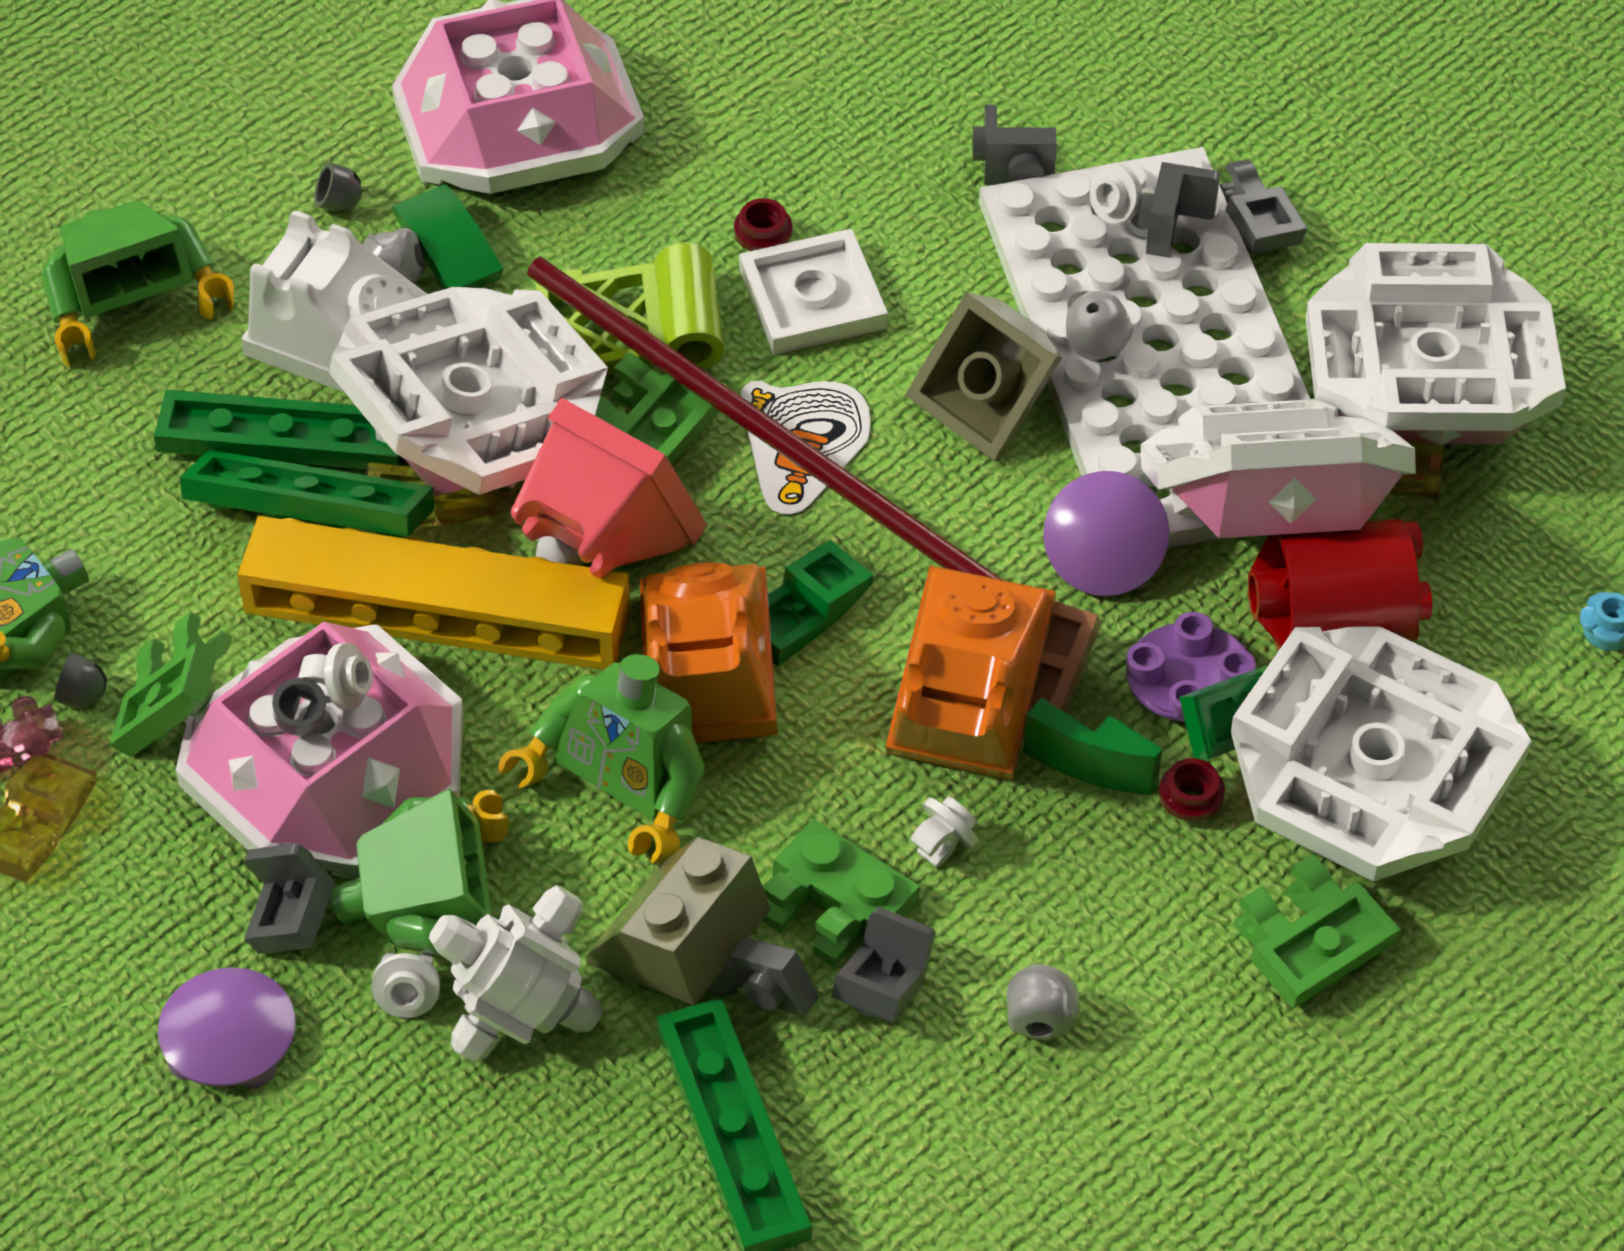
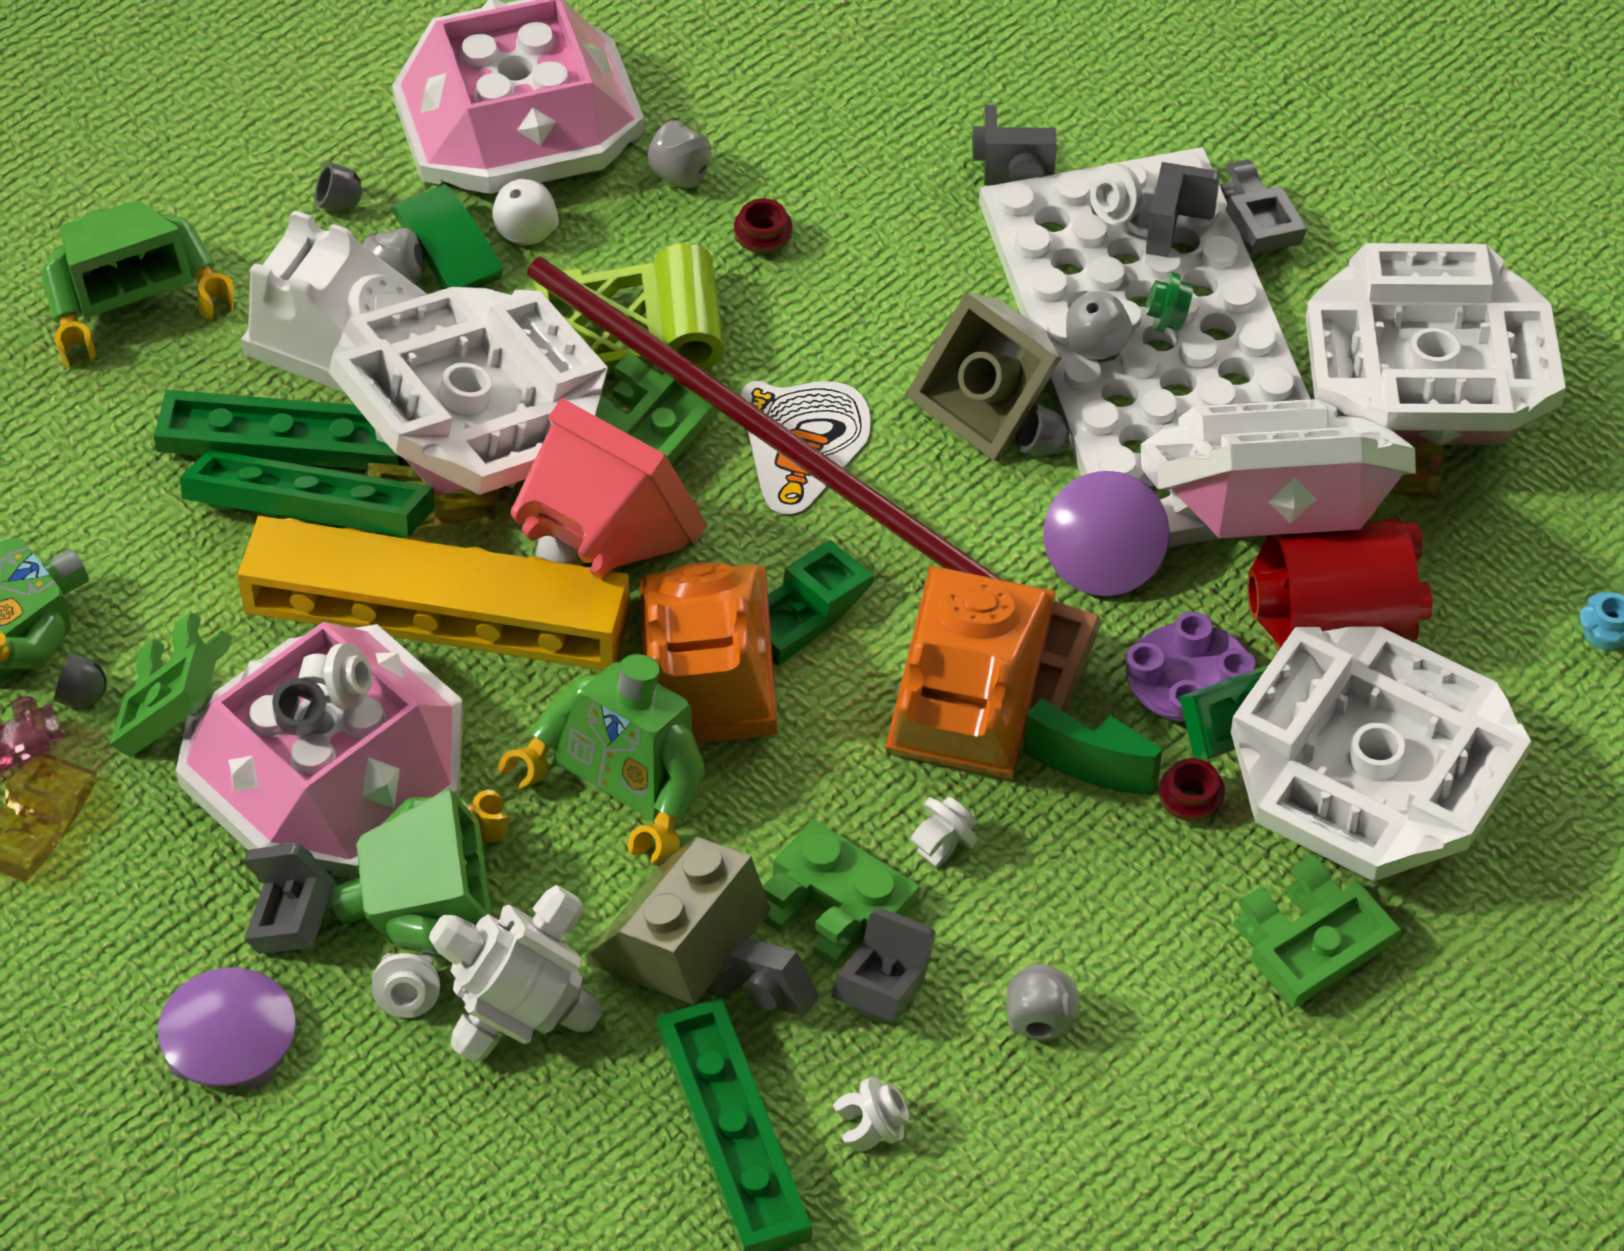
(525, 212): none -> white piece
(679, 155): none -> light grey piece
(813, 291): white tile -> none
(882, 1112): none -> white plate
(1041, 432): none -> dark grey hinge
(1169, 302): none -> green plate

